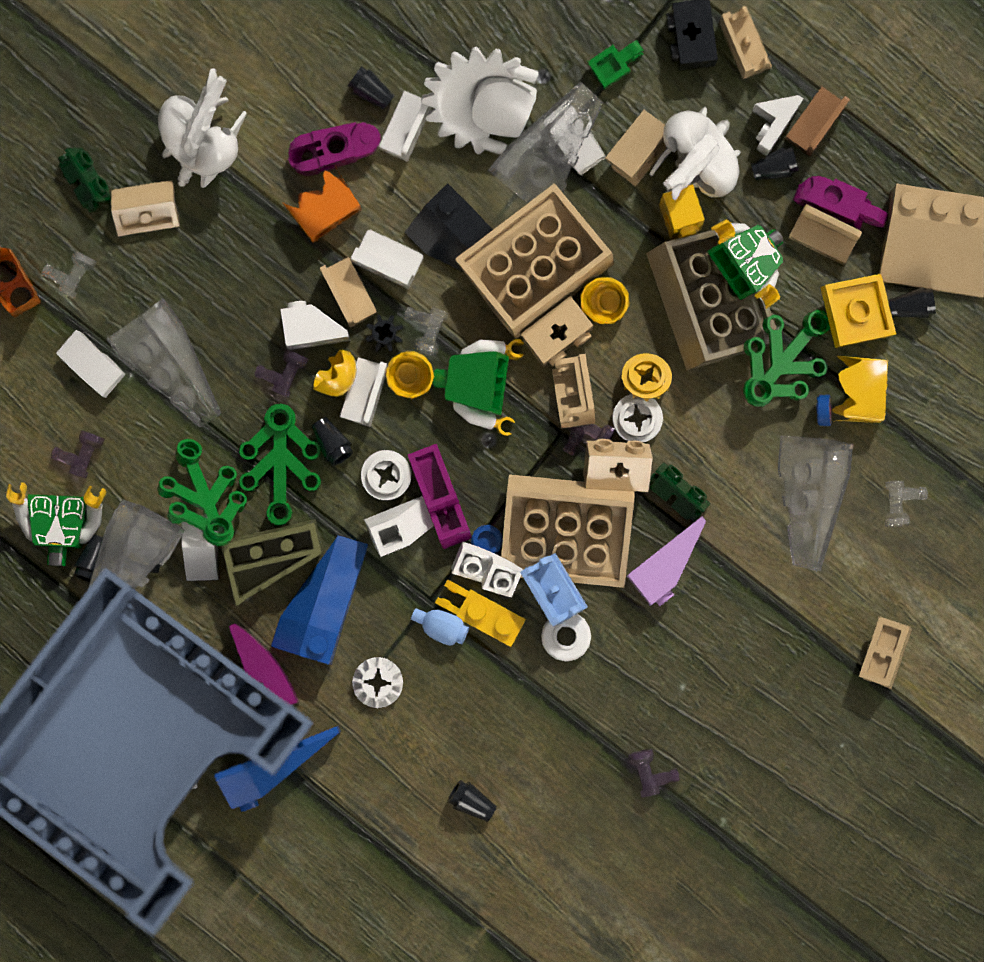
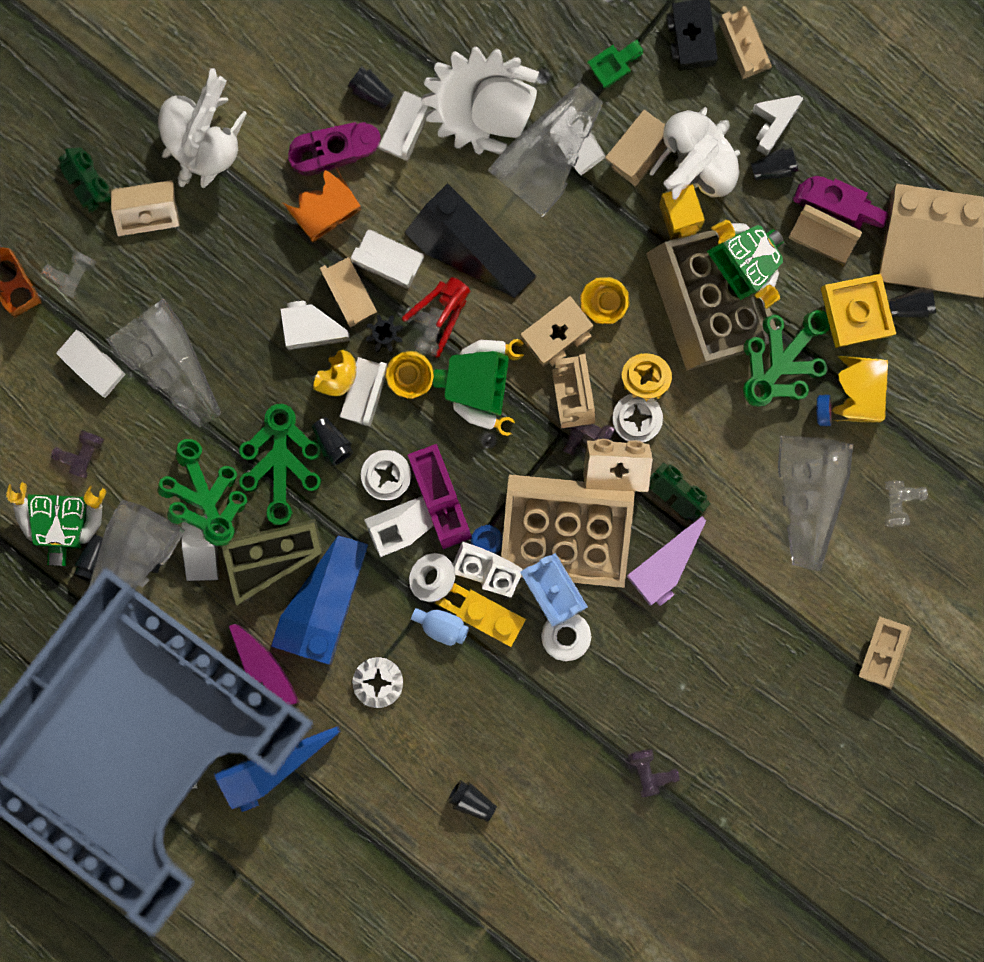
(283, 381): piece -> none
(443, 582): none -> white piece
(453, 298): none -> red plant
(535, 260): tan slope -> none
(816, 121): medium nougat panel -> none

